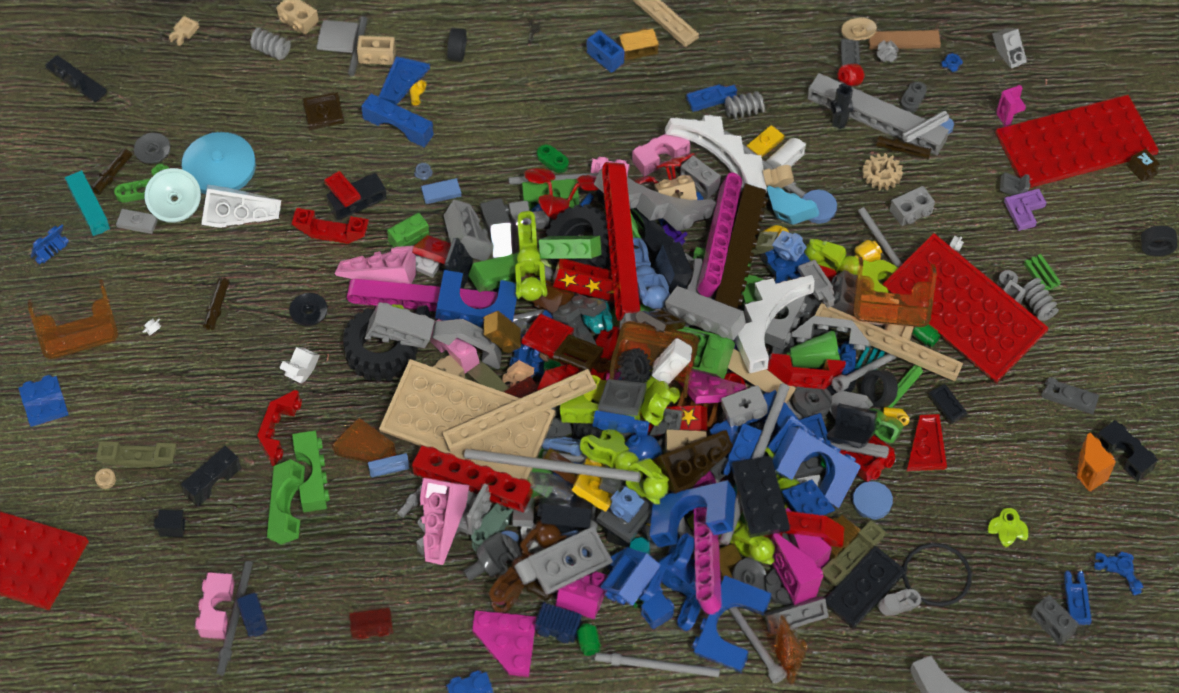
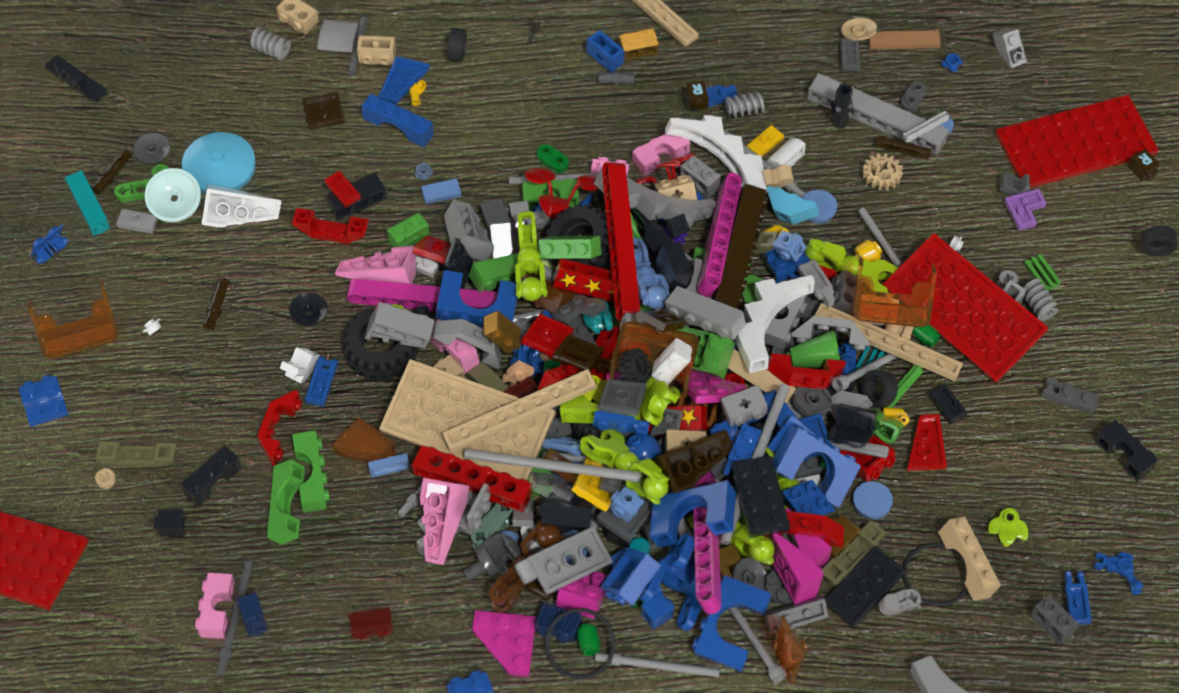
(184, 28): tan plate -> none
(321, 381): none -> blue plate
(613, 644): none -> black piece
(616, 78): none -> dark grey pin
(677, 225): none -> black tile
(697, 95): none -> dark brown brick
(851, 74): red head -> none
(887, 51): light grey gear -> none
(907, 207): light grey brick -> none
(980, 576): none -> tan arch
(1010, 104): dark pink panel -> none
(1094, 463): orange slope -> none

